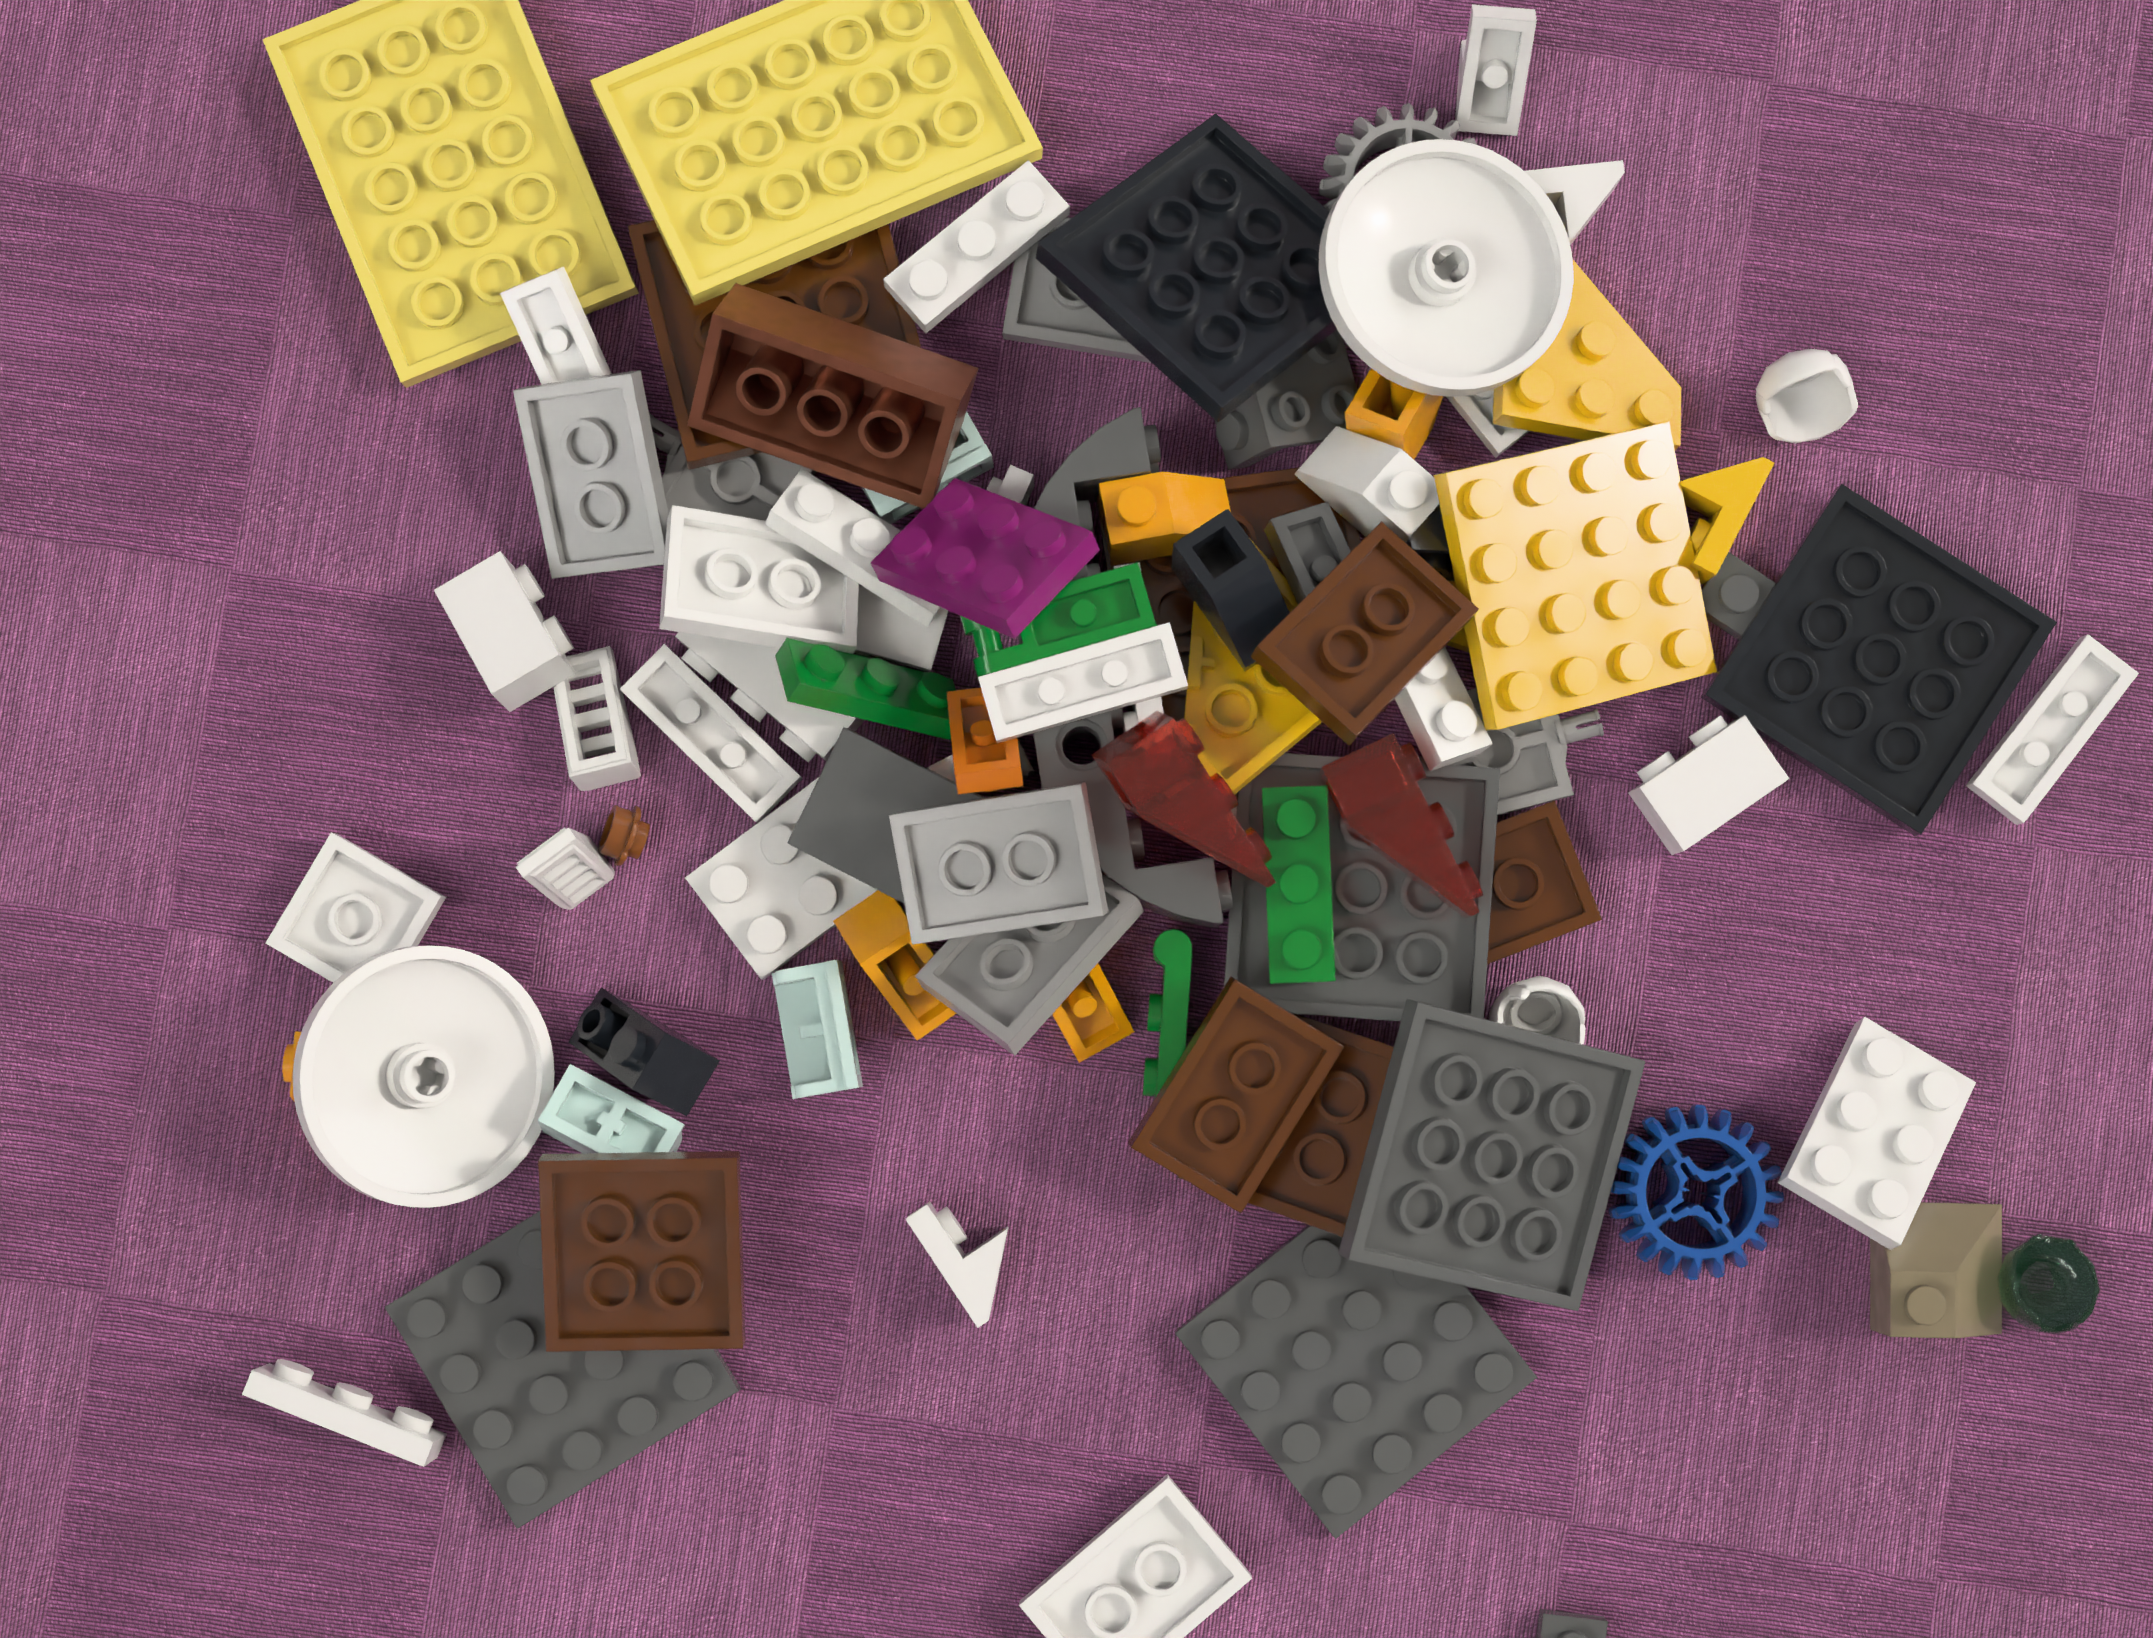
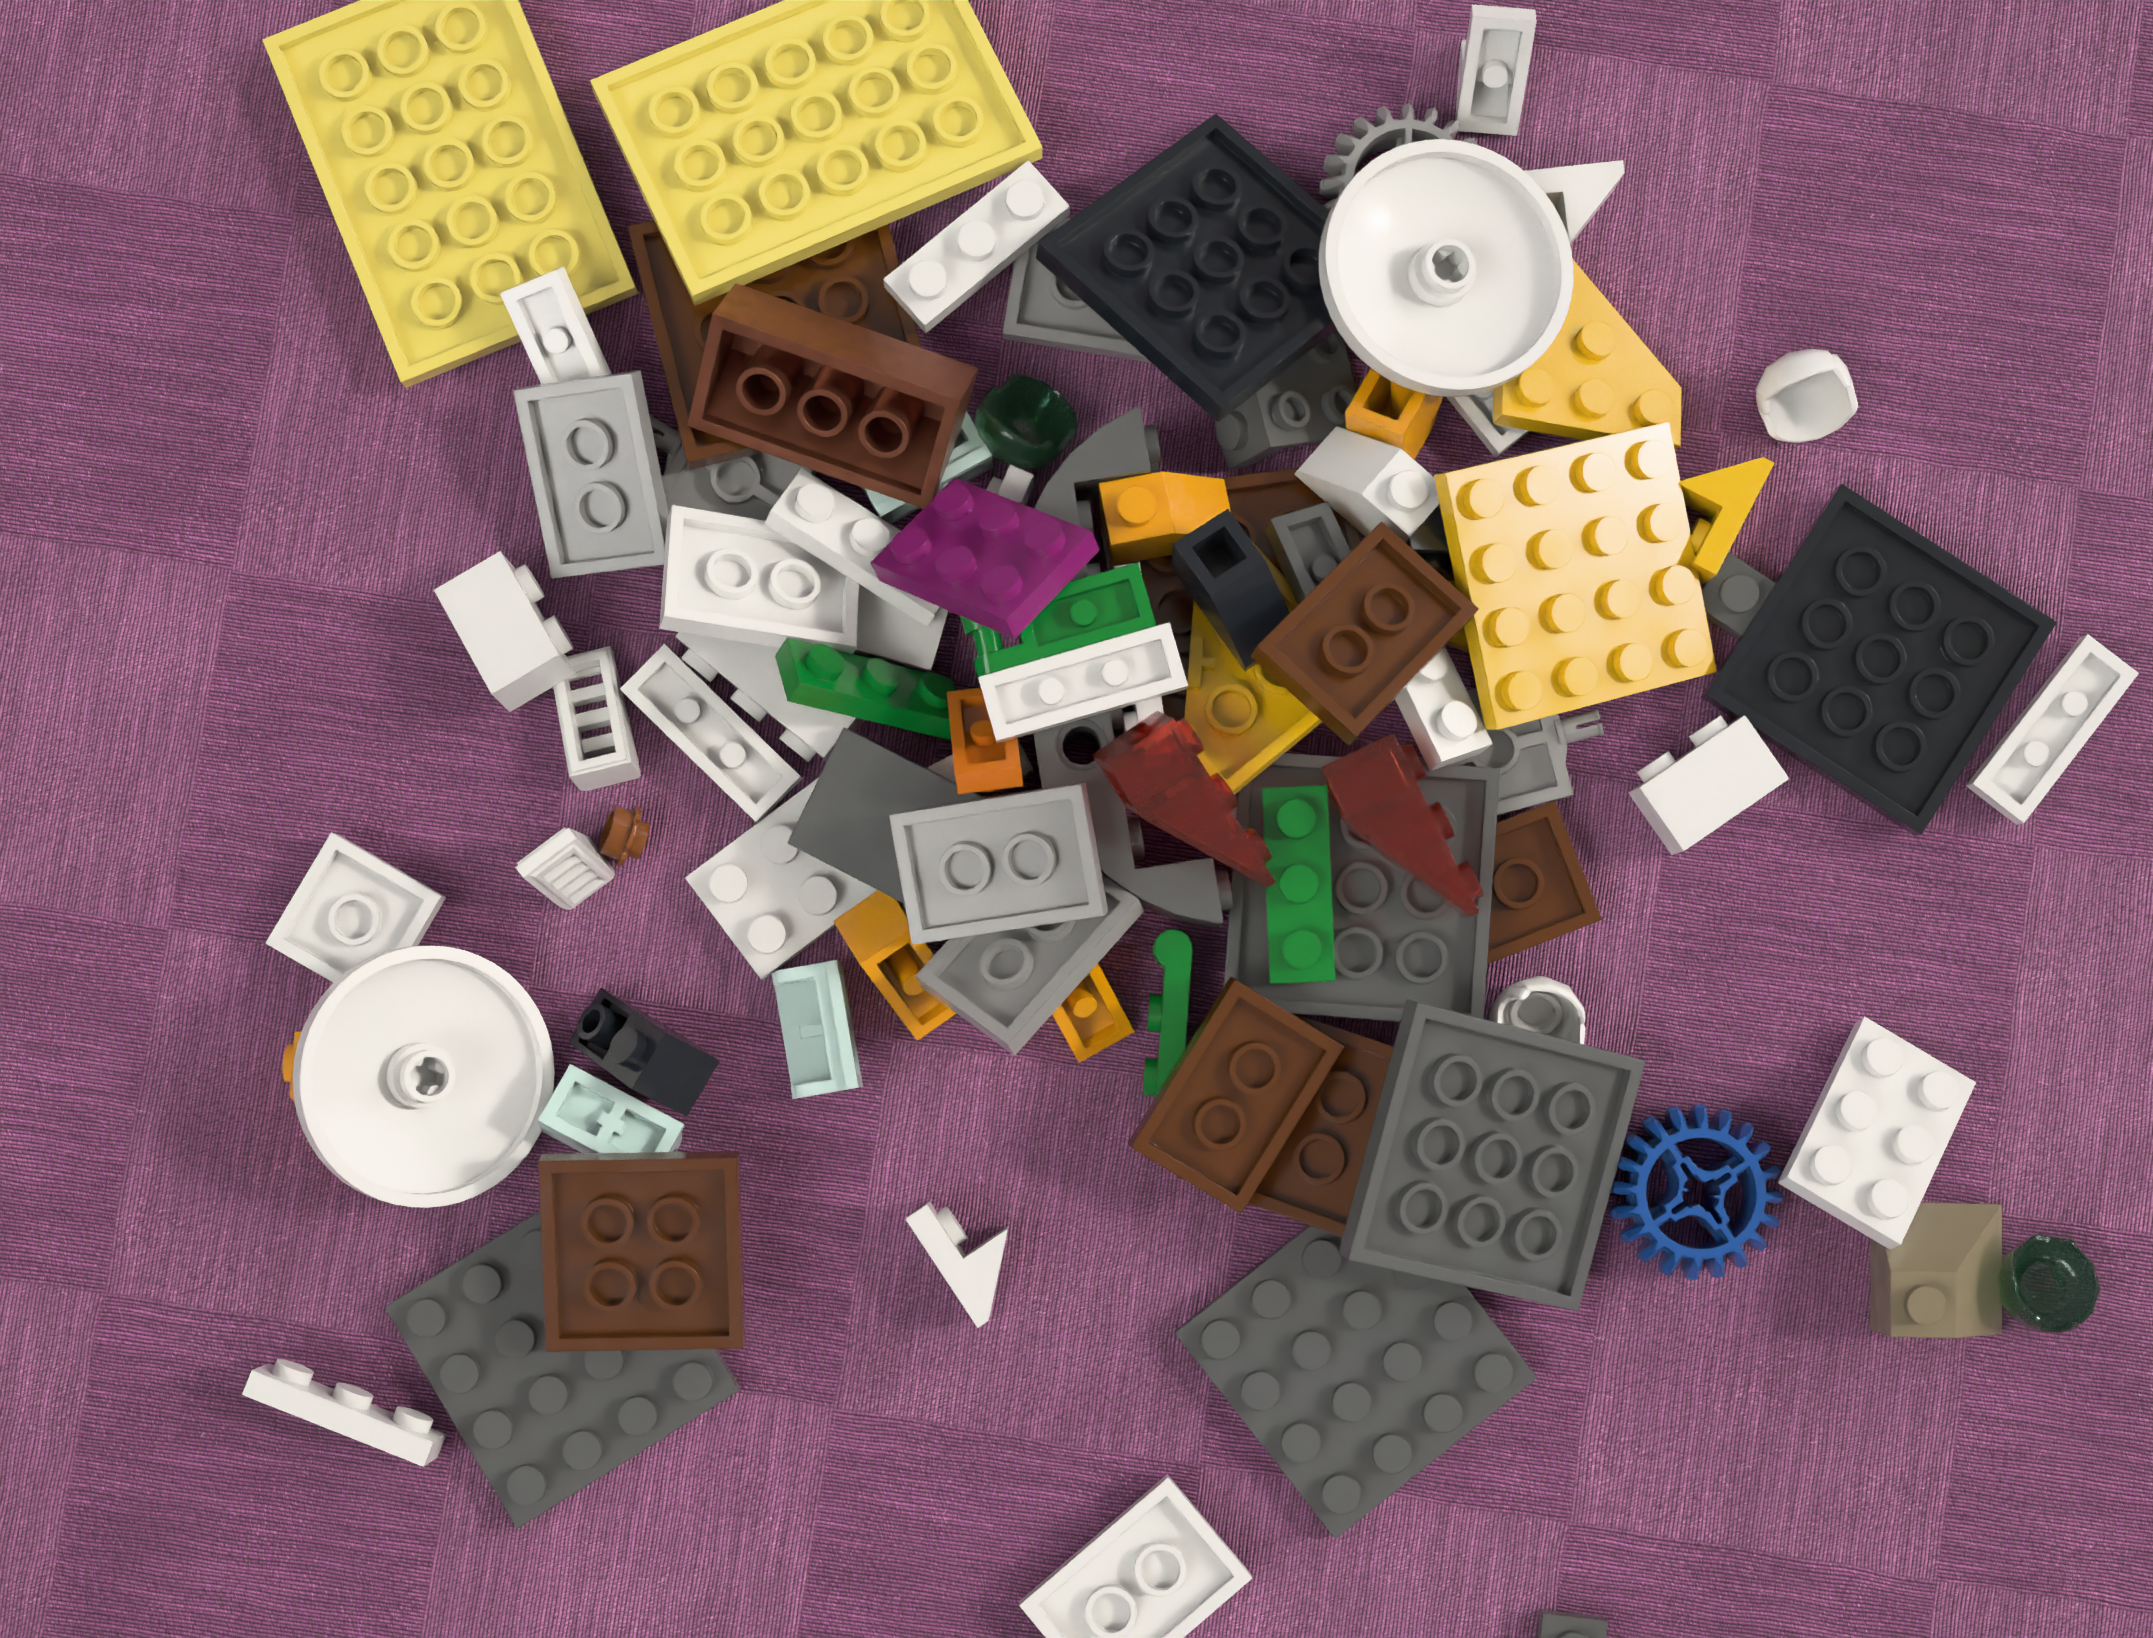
(1025, 422): none -> clear green hair

